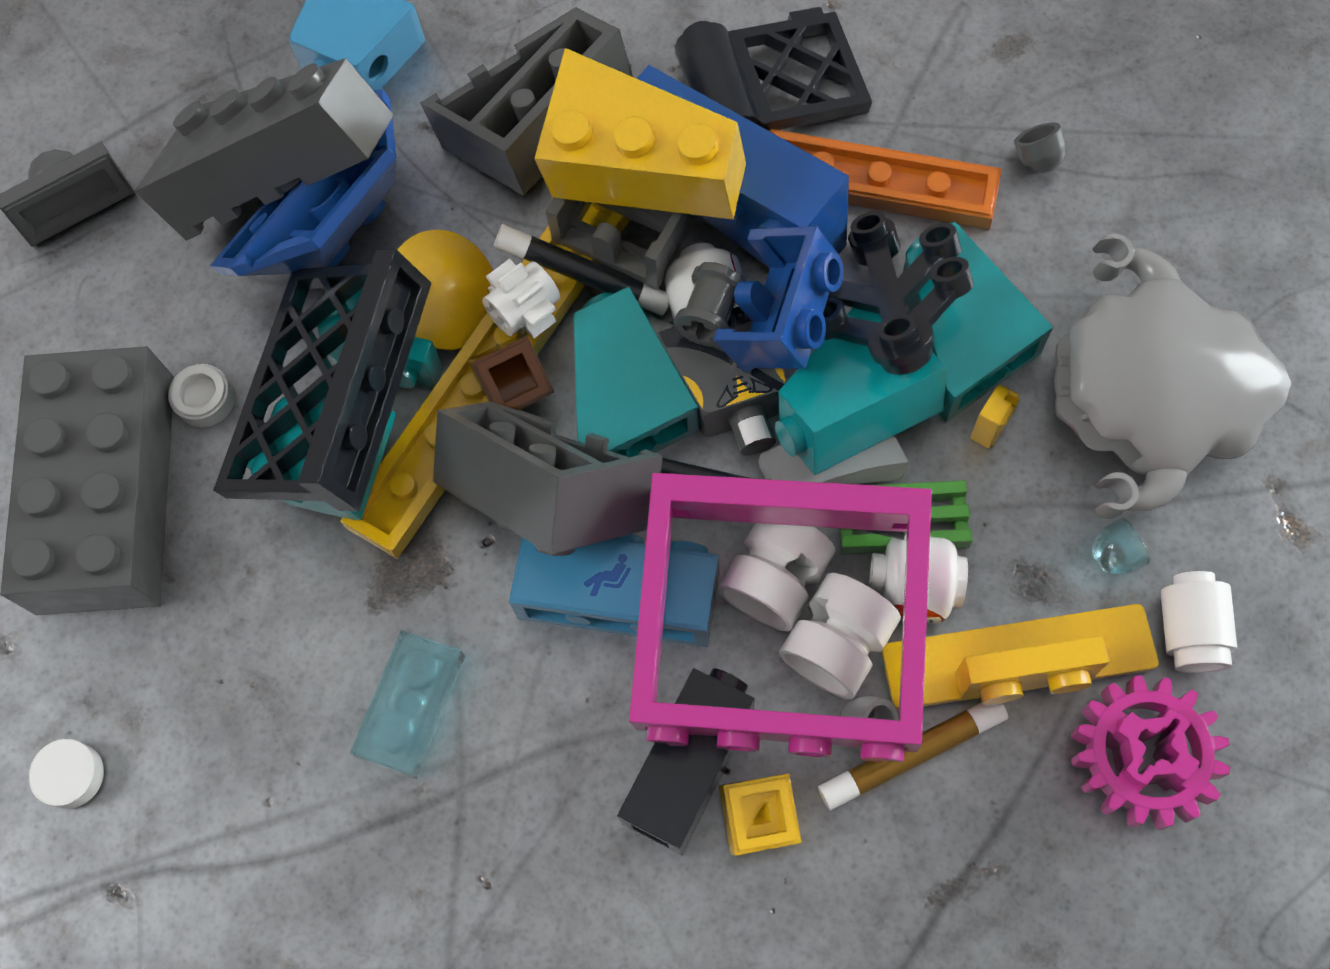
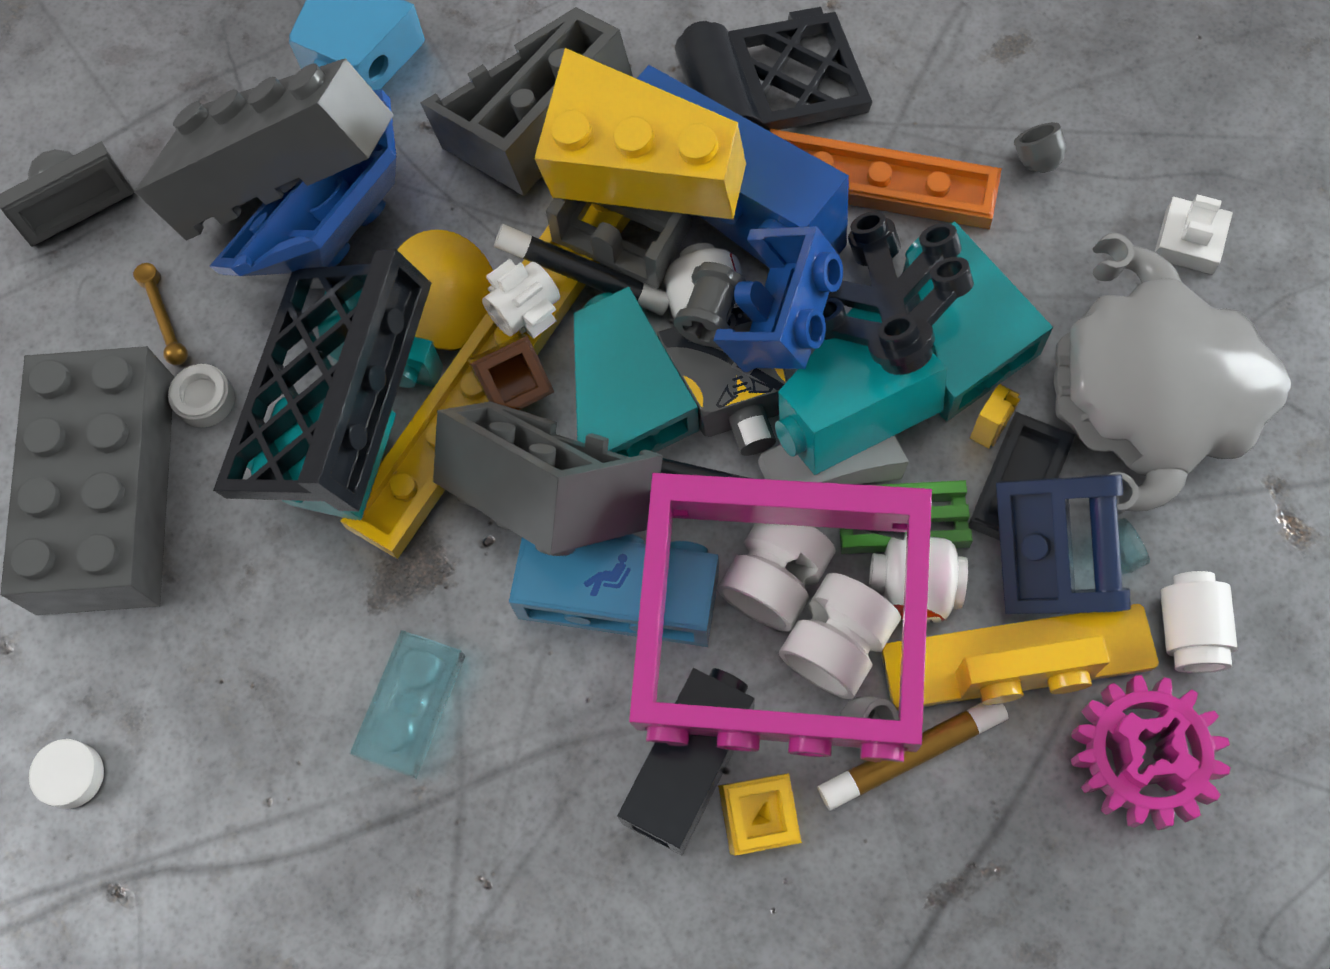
(148, 278): none -> pearl gold hinge
(1027, 453): none -> black tile
(1040, 550): none -> dark blue plate
(1194, 233): none -> white tile

